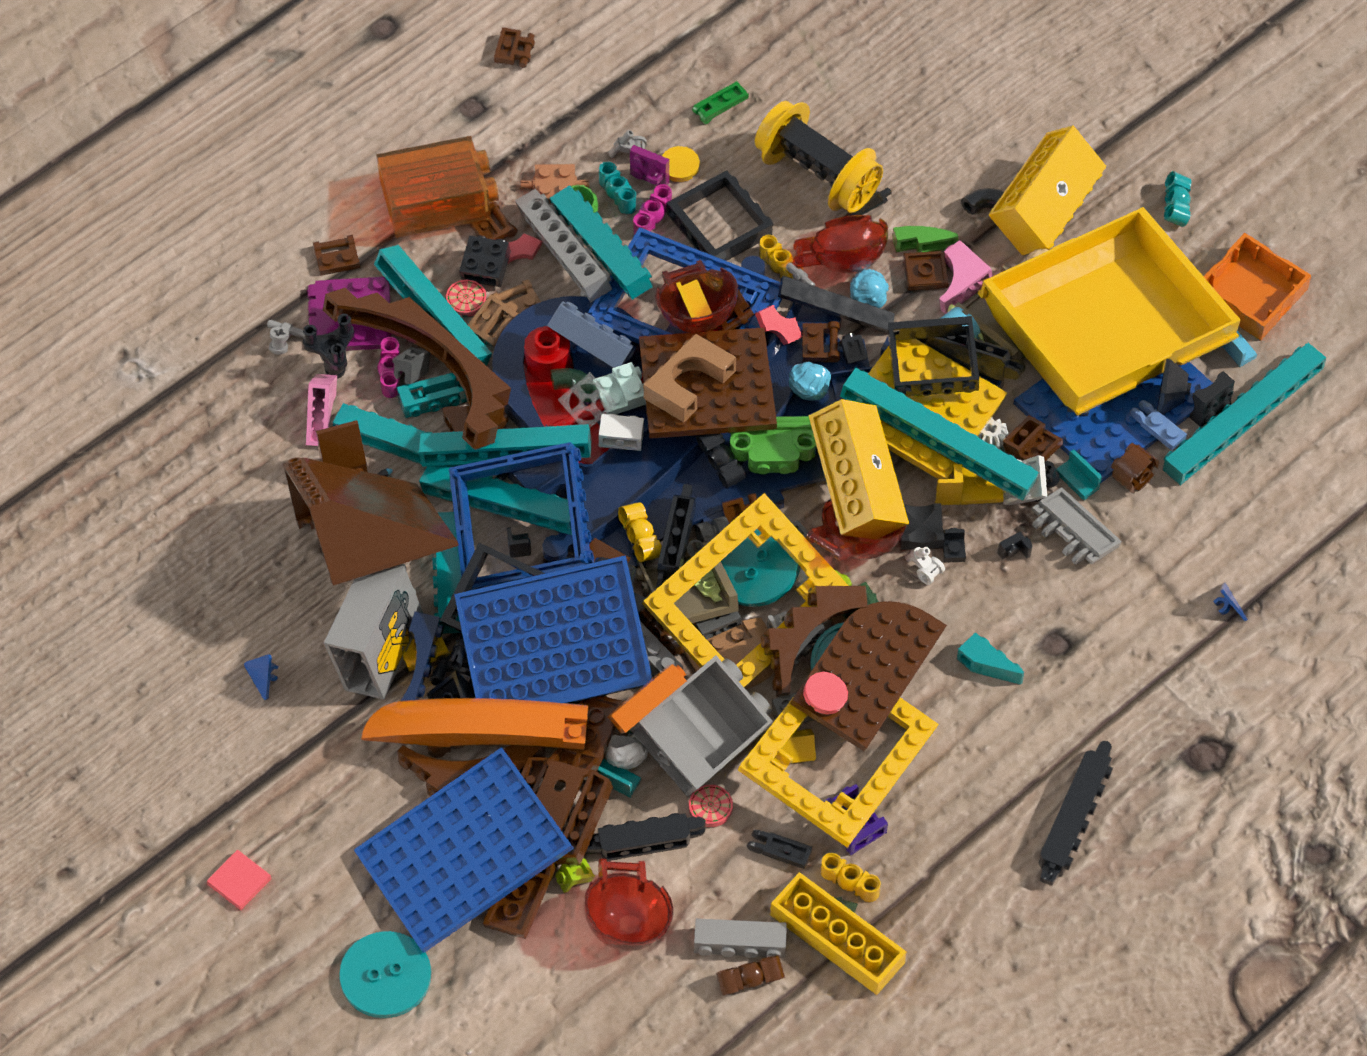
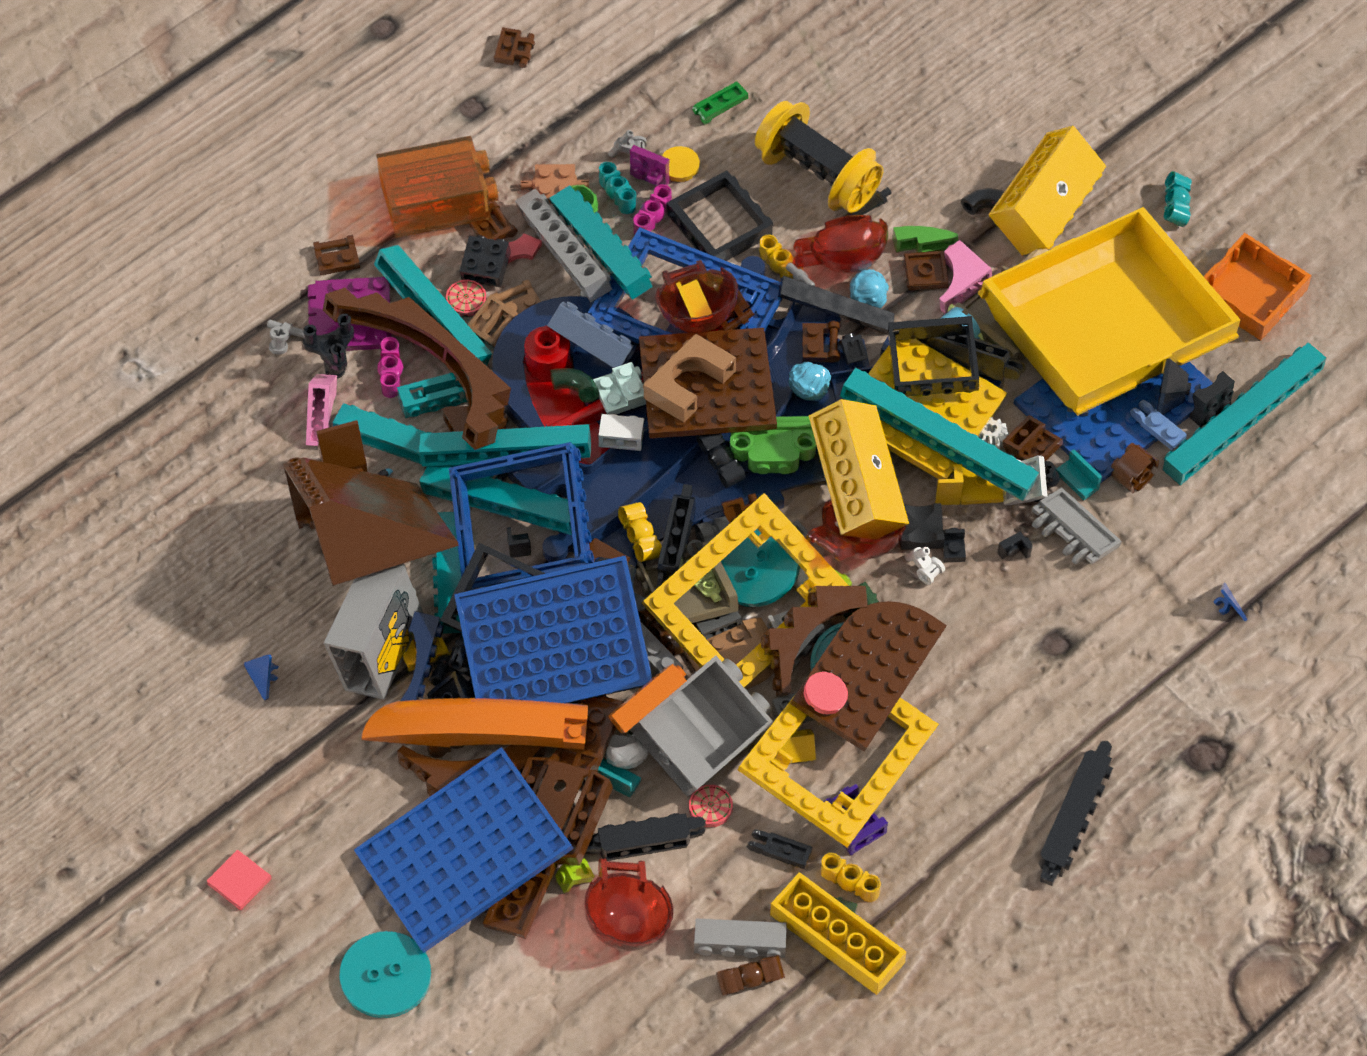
(413, 363): dark grey hinge -> none
(588, 379): clear piece -> none
(773, 322): coral tile -> none
(986, 660): teal slope -> none
(1240, 351): medium azure panel -> none

